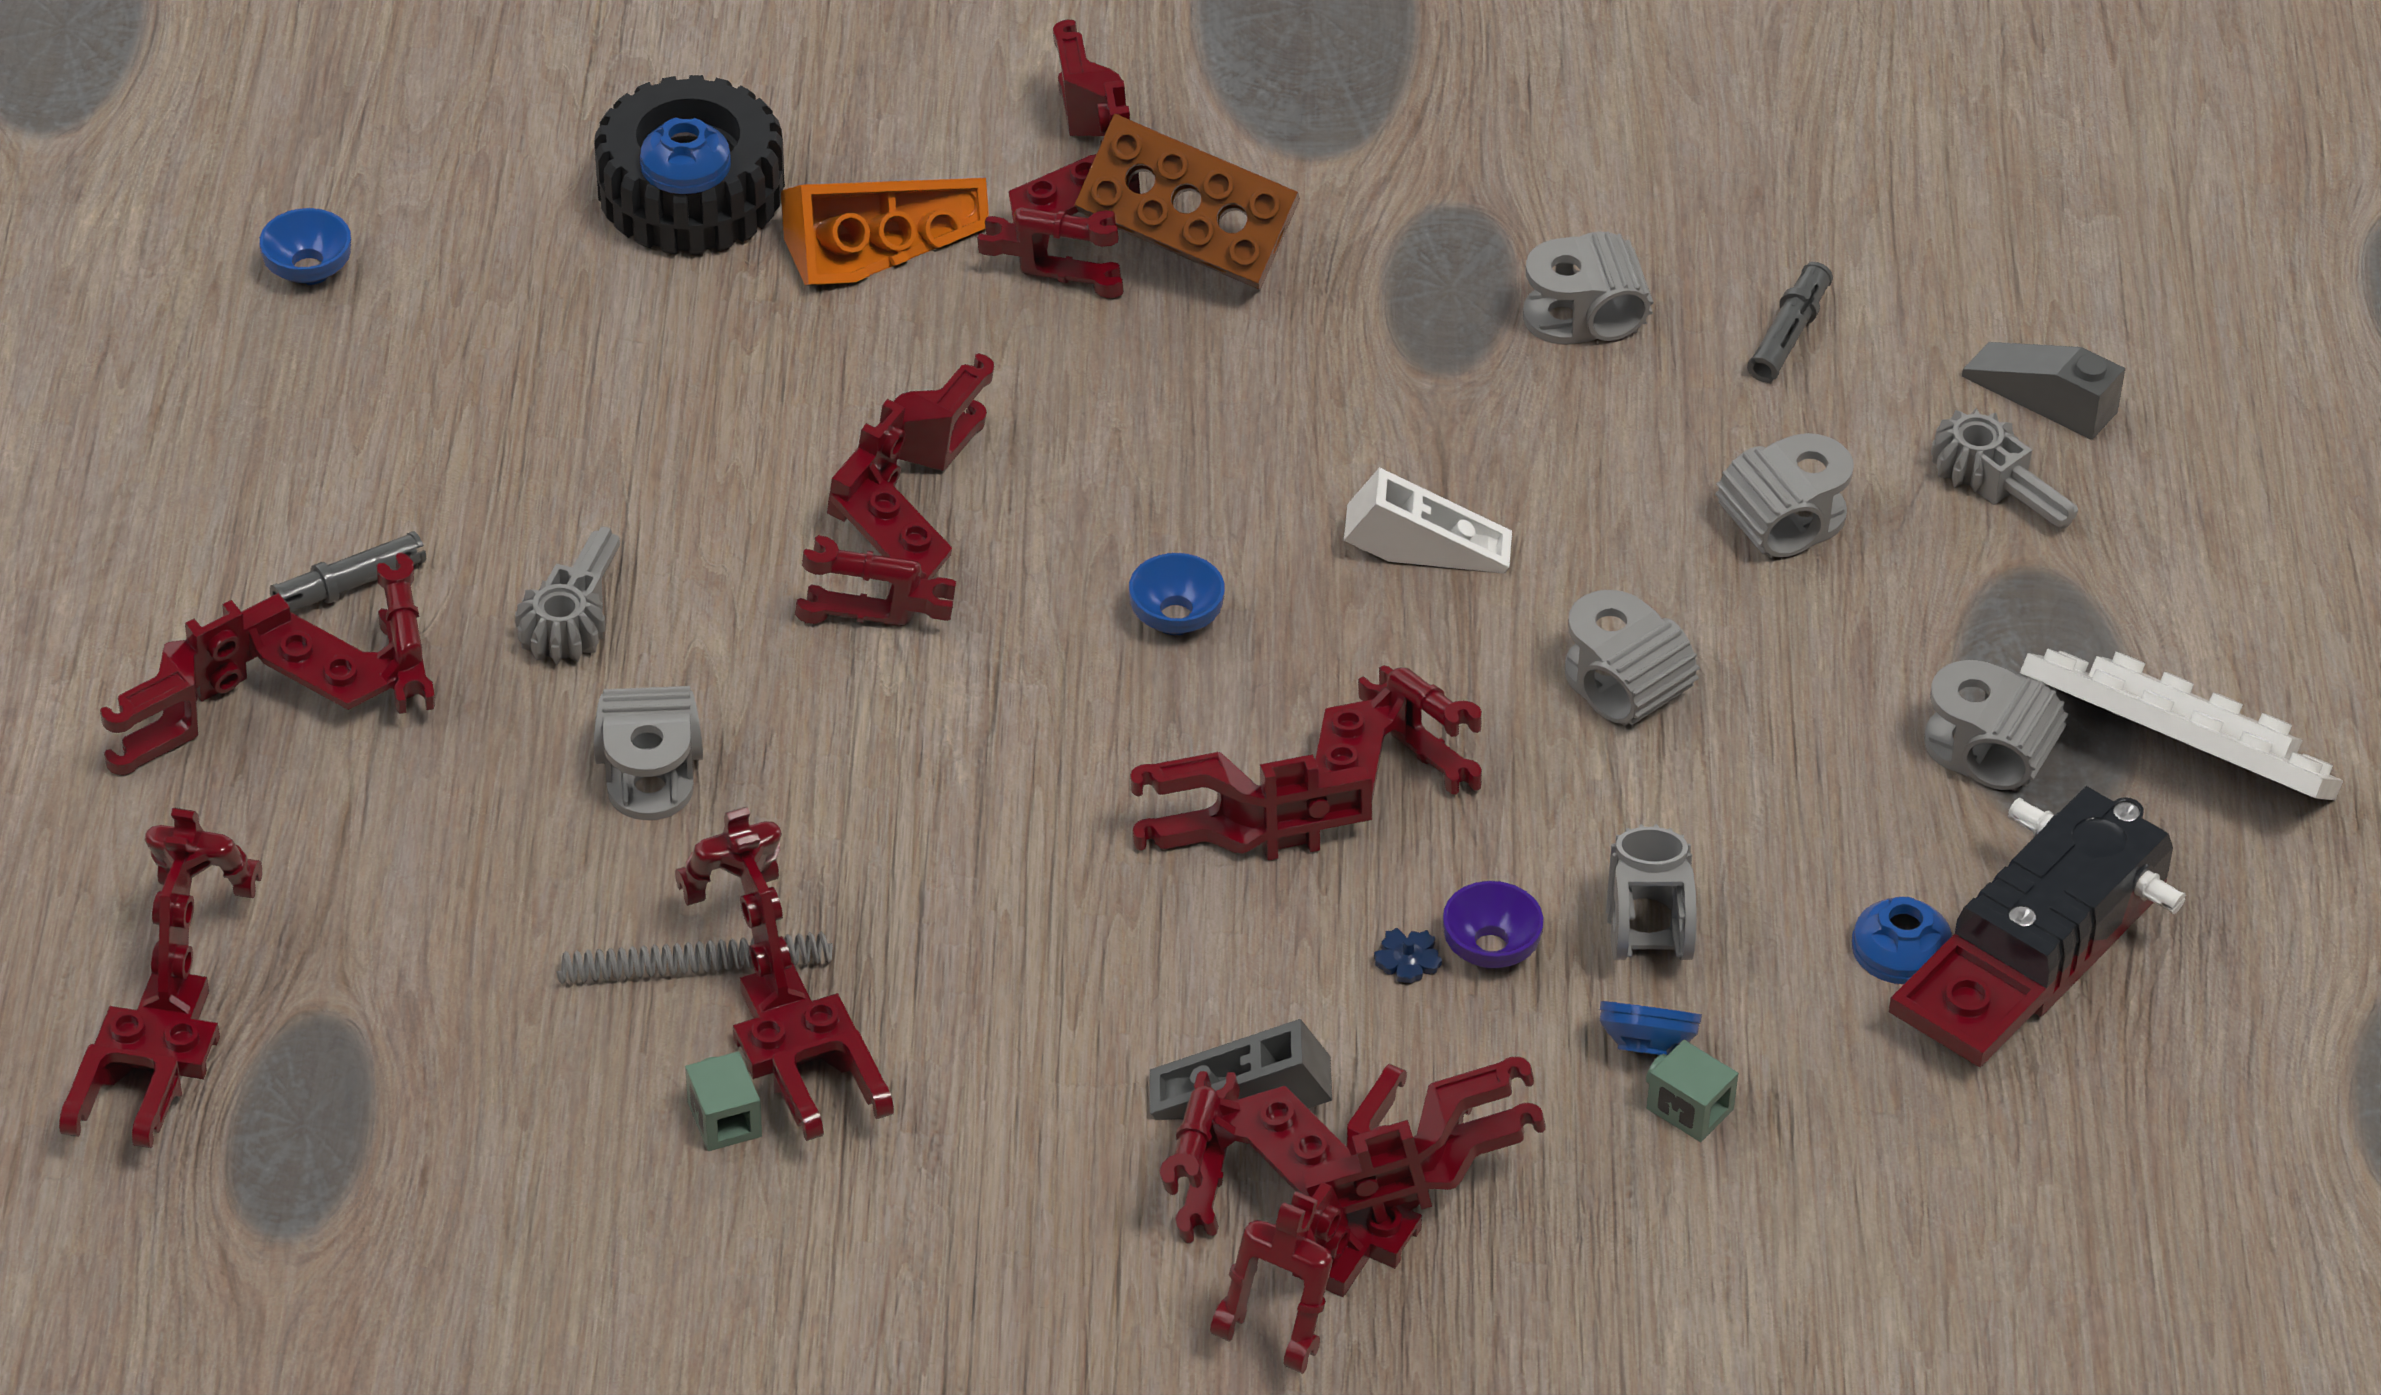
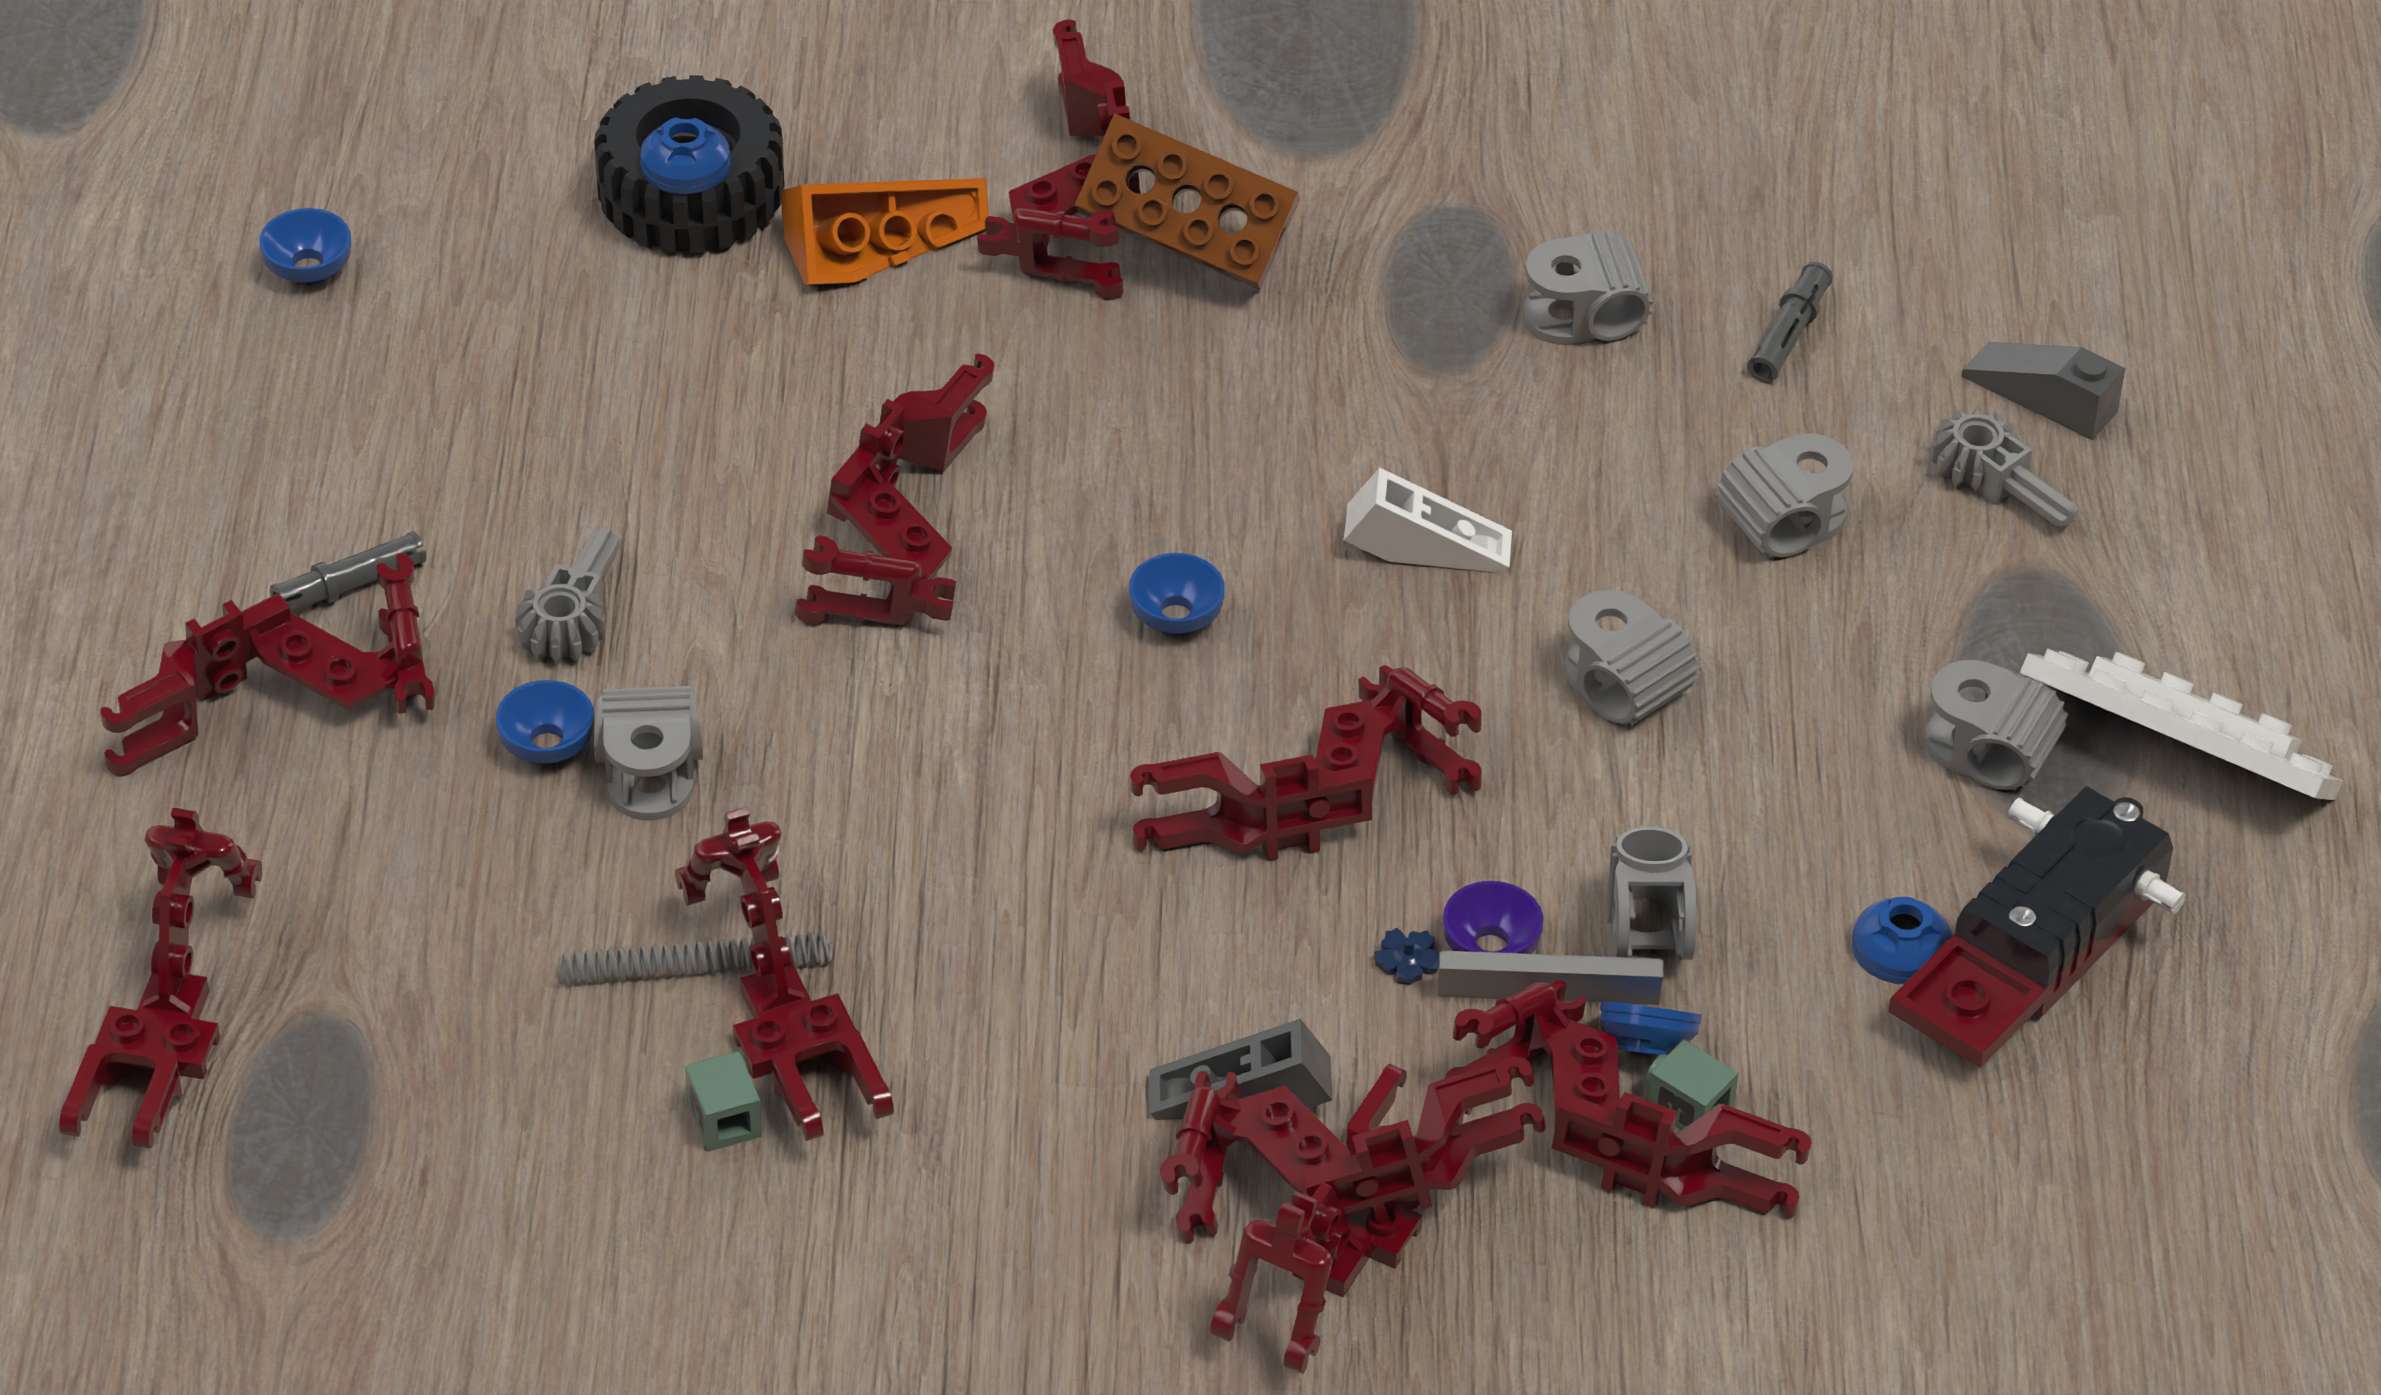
(543, 709): none -> blue piece
(1586, 976): none -> light grey tile
(1628, 1134): none -> dark red piece

